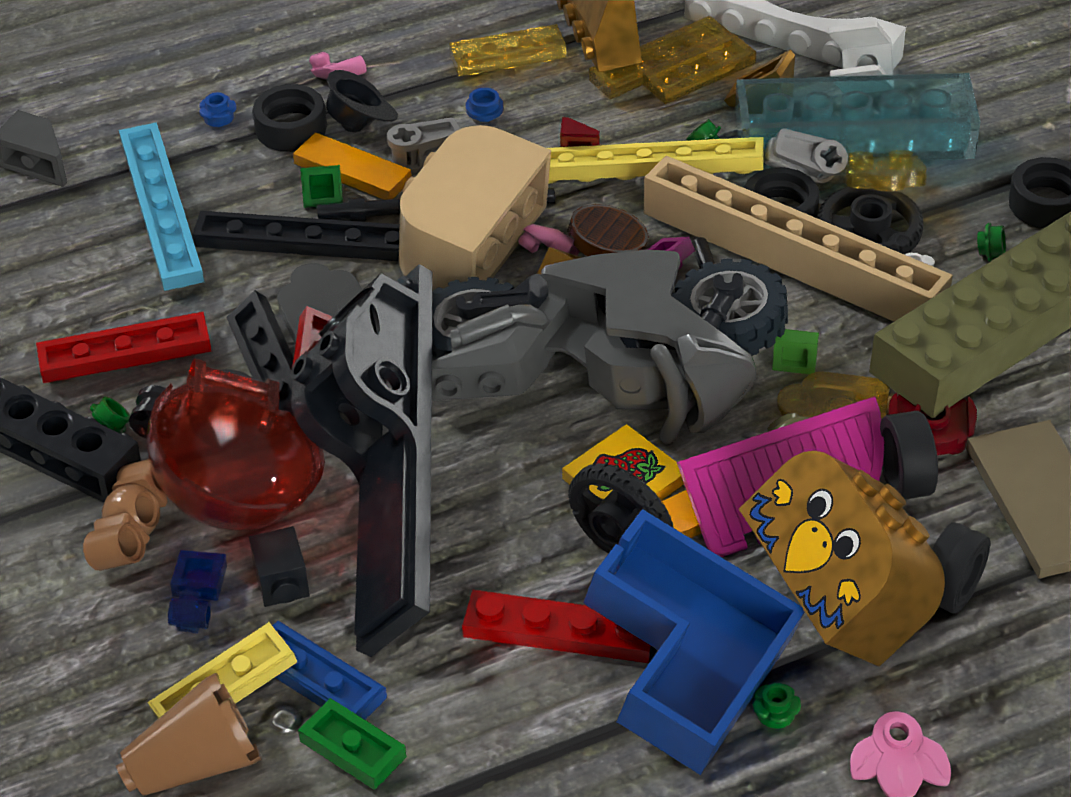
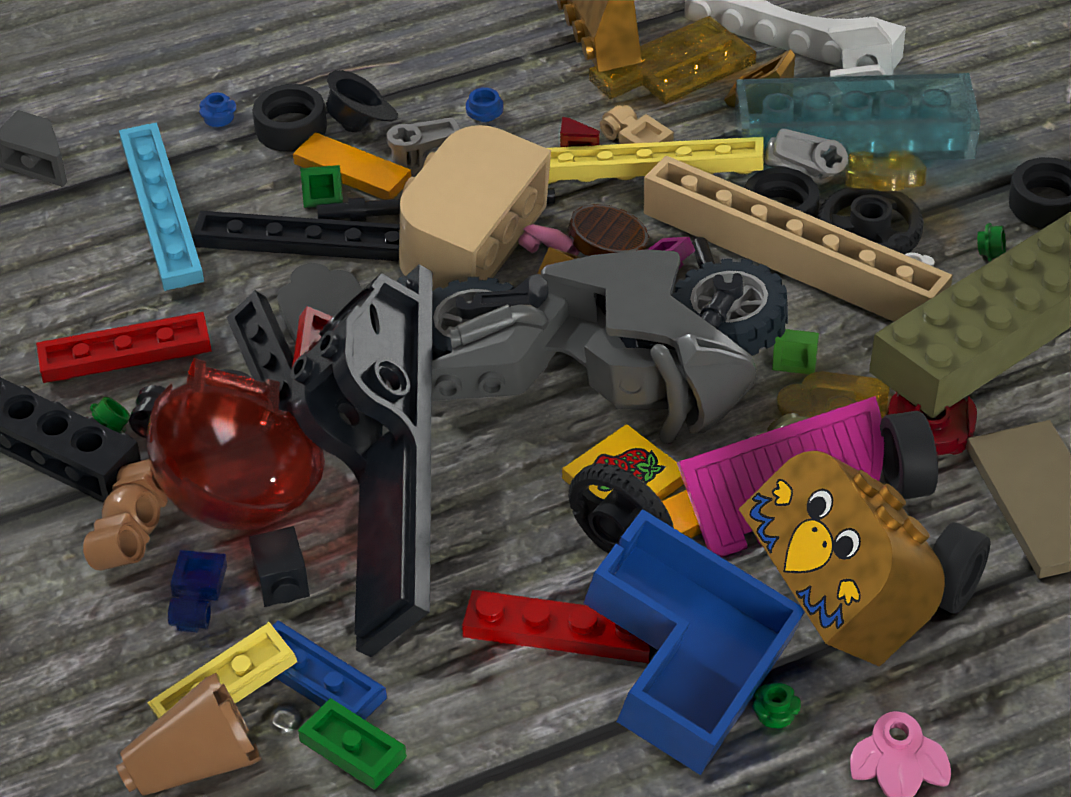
(322, 67): bright pink arm -> none
(507, 50): clear yellow plate -> none
(623, 124): none -> tan plate
(705, 132): green plate -> none

